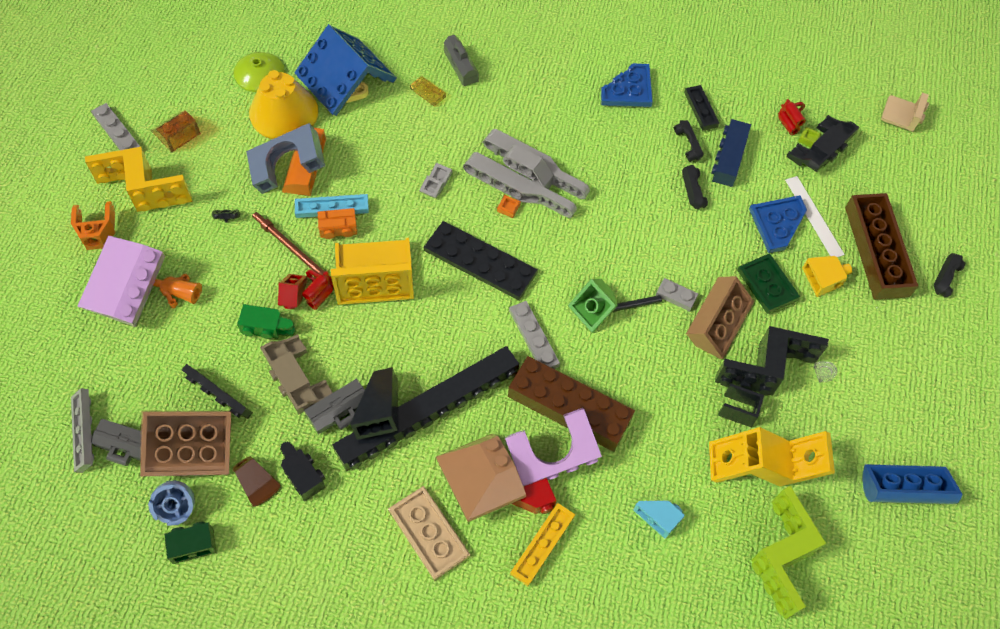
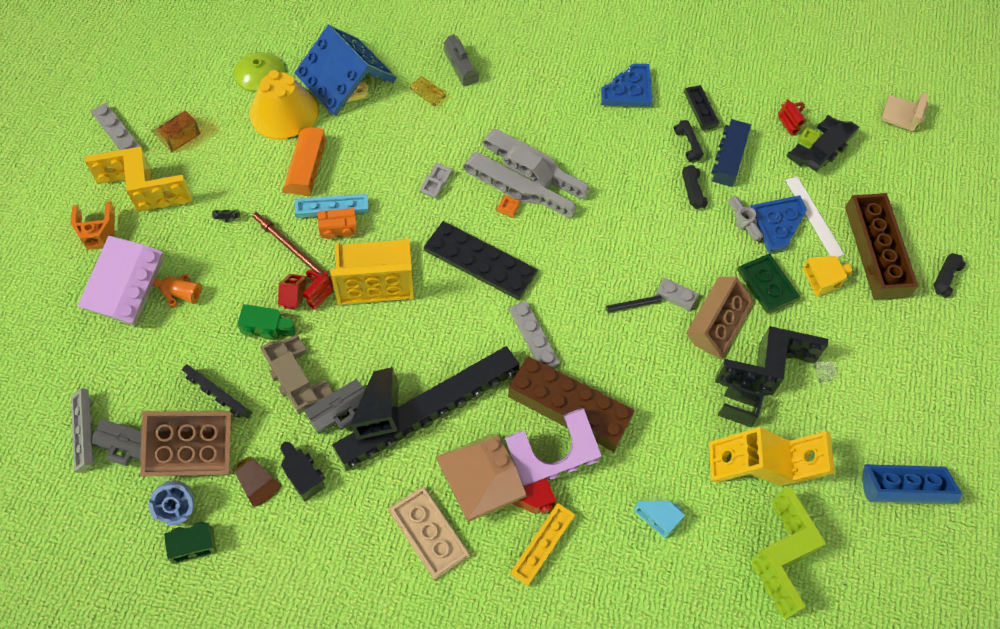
(265, 156): sand blue arch -> none
(594, 303): bright green slope -> none
(745, 218): none -> light grey axle

